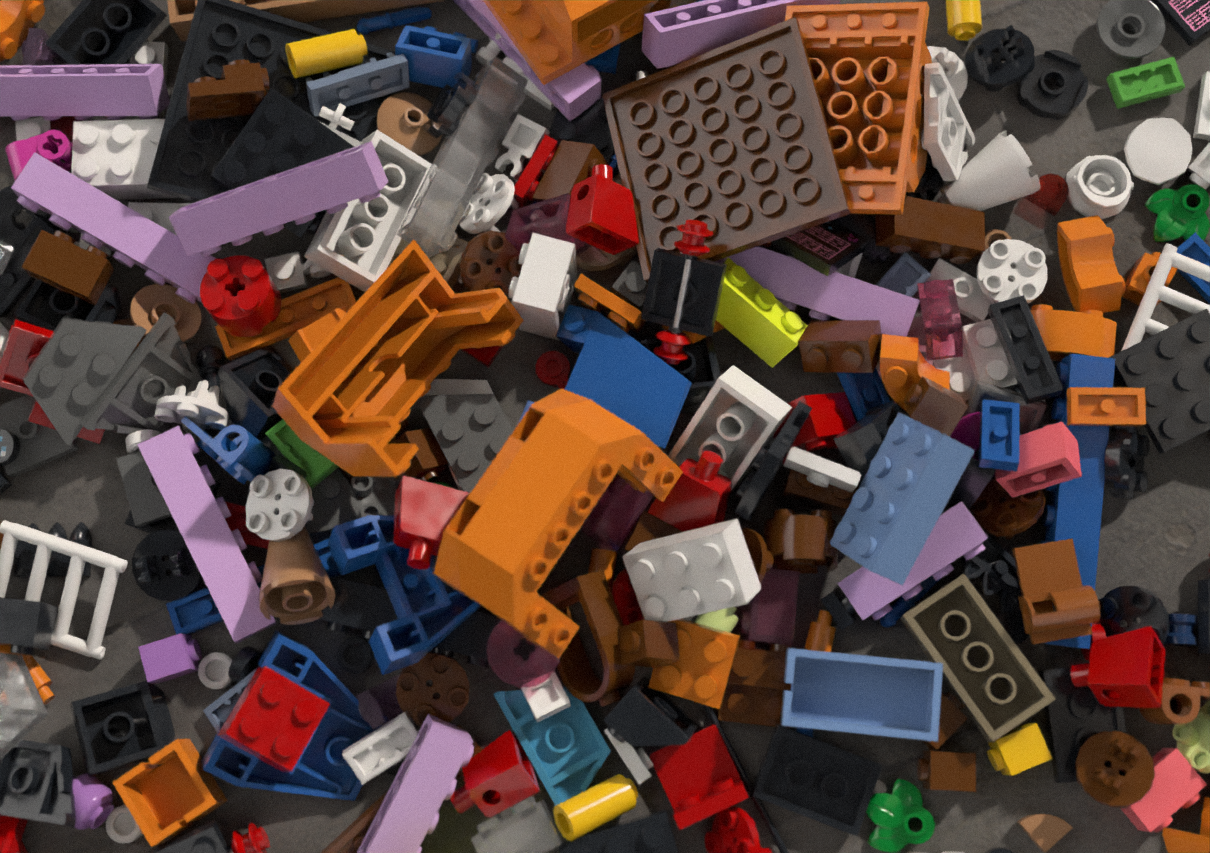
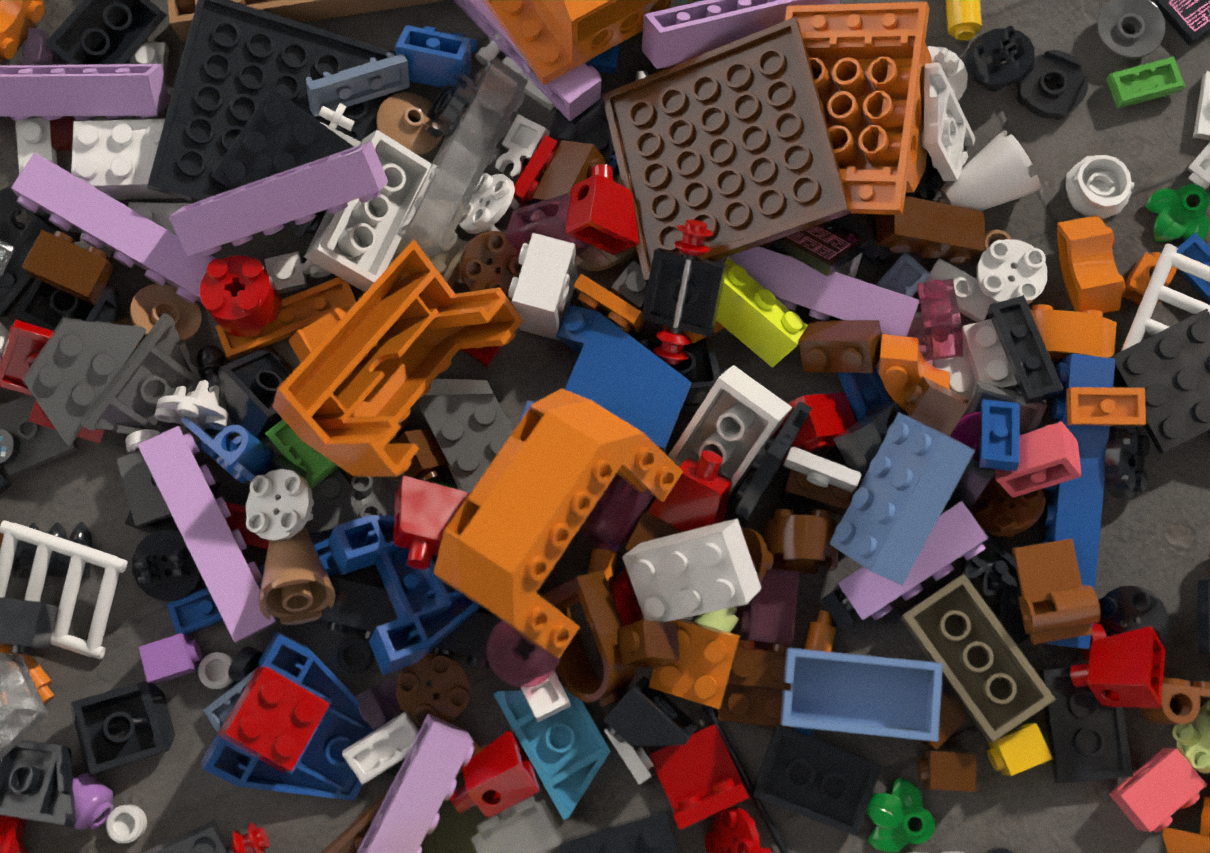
(42, 144): dark pink piece -> none
(172, 795): orange piece -> none
(236, 94): reddish brown plate -> none
(325, 53): yellow brick -> none
(397, 18): blue piece -> none
(553, 369): red plate -> none
(595, 806): yellow brick -> none
(901, 606): blue piece -> none
(1044, 829): medium nougat tile -> none
(1052, 193): clear red tile -> none
(1105, 783): reddish brown plate -> none
(1158, 150): white hat -> none
(1181, 630): dark blue wheel -> none

